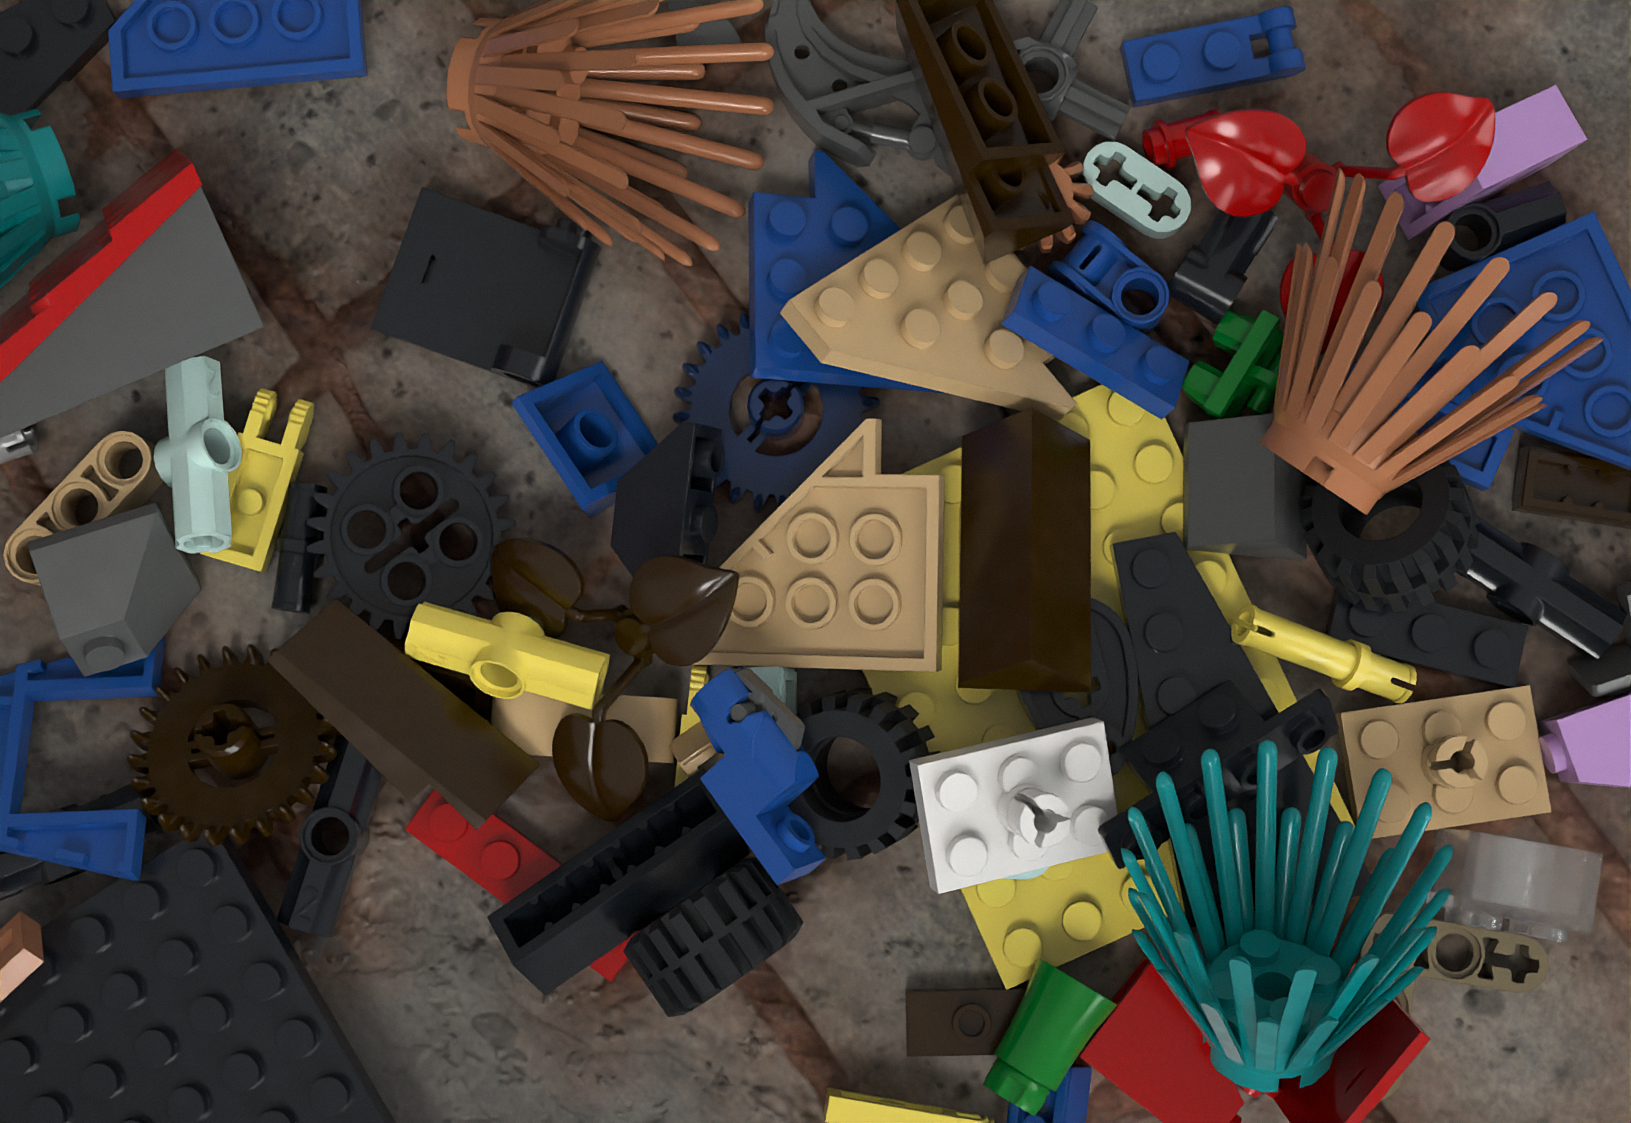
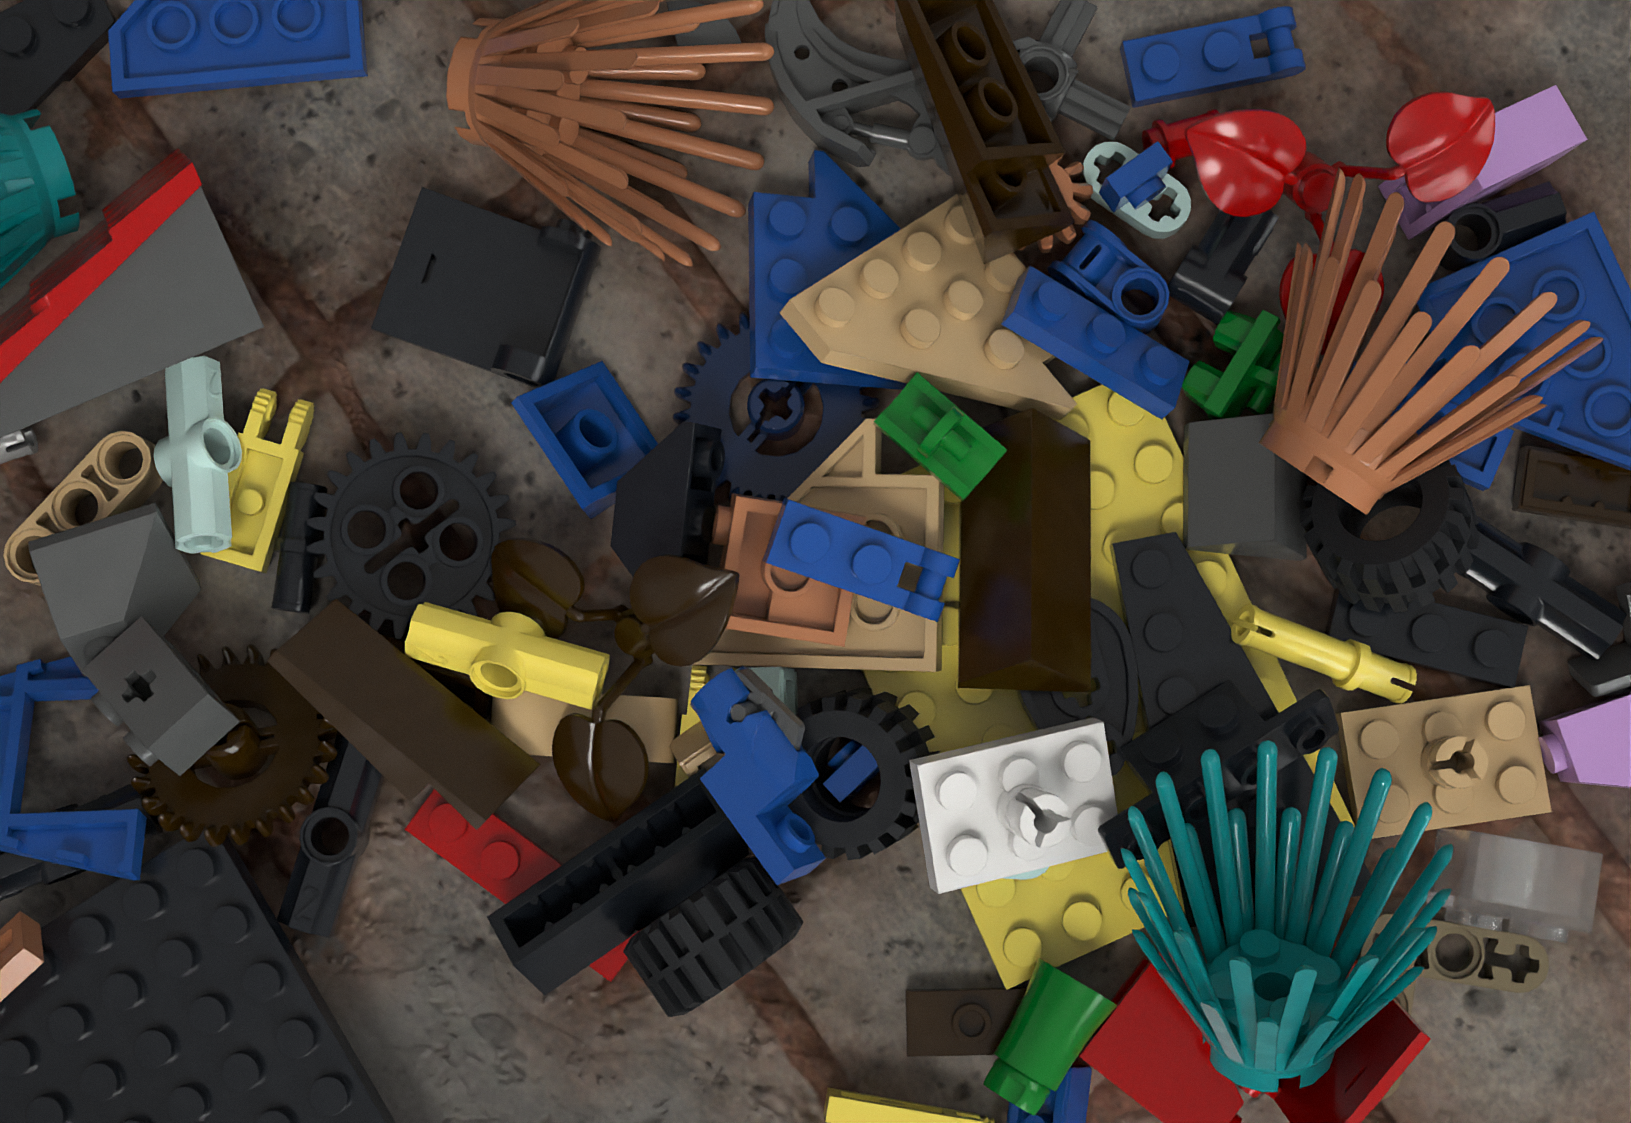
(158, 697): none -> dark grey brick
(770, 597): none -> nougat plate
(852, 771): none -> blue plate
(858, 559): none -> blue plate
(940, 437): none -> green hips
(1137, 179): none -> blue plate

